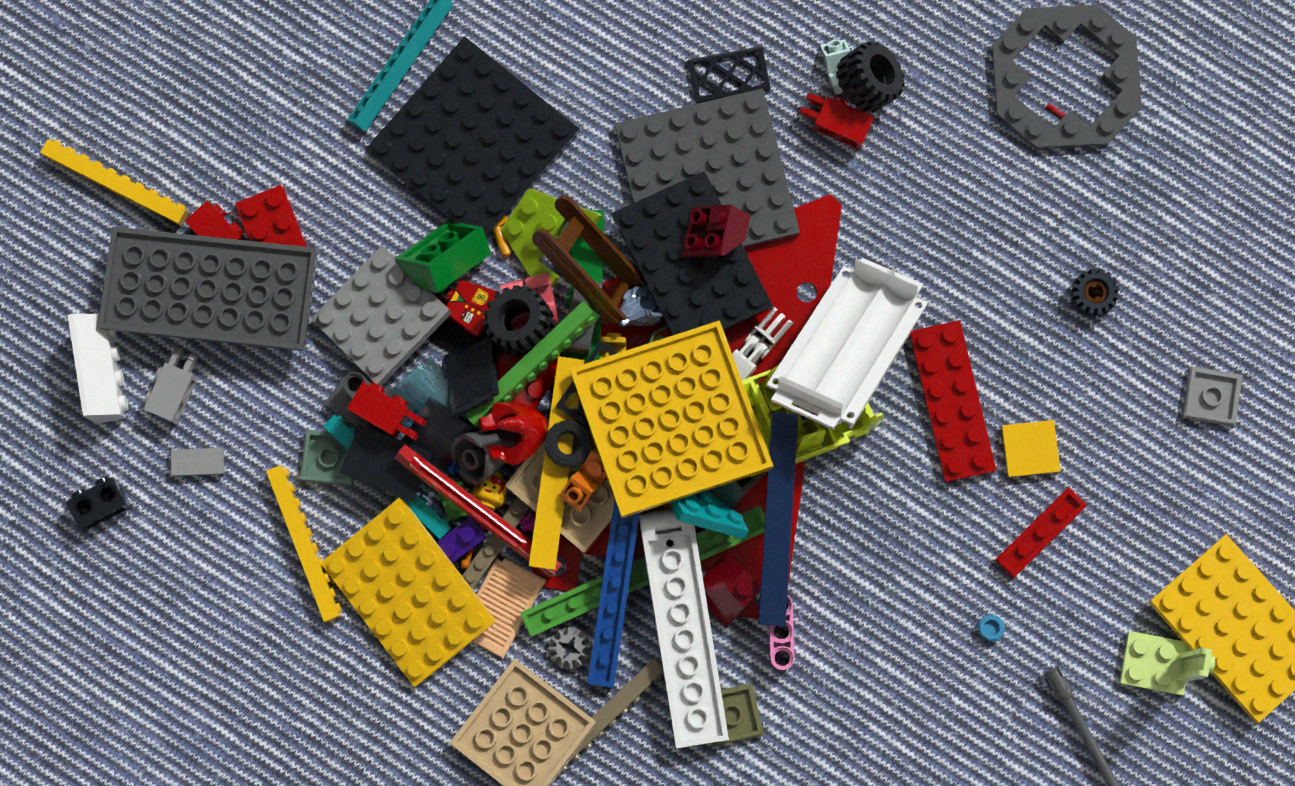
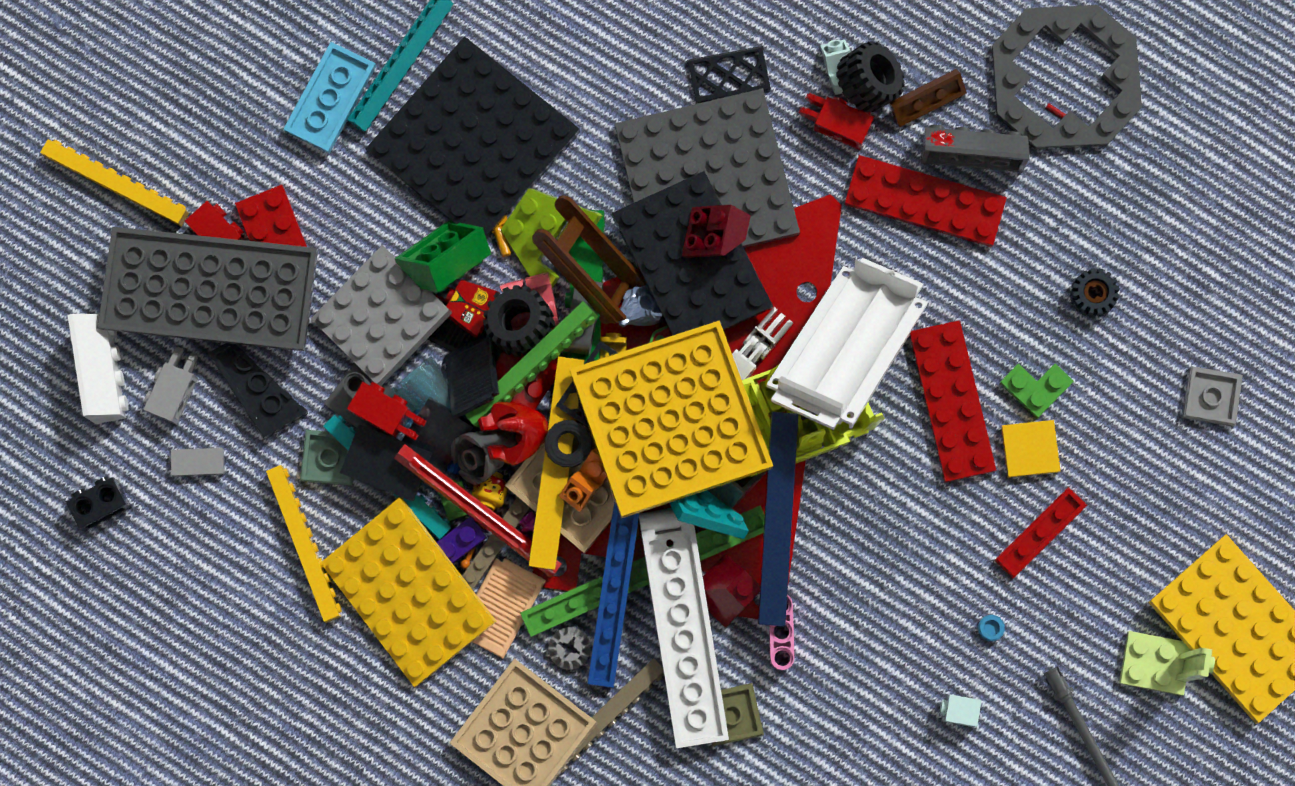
(259, 395): none -> black wing
(330, 97): none -> medium azure plate
(925, 201): none -> red plate
(928, 97): none -> reddish brown plate
(960, 710): none -> light aqua brick
(974, 149): none -> dark grey slope
(1033, 394): none -> bright green plate

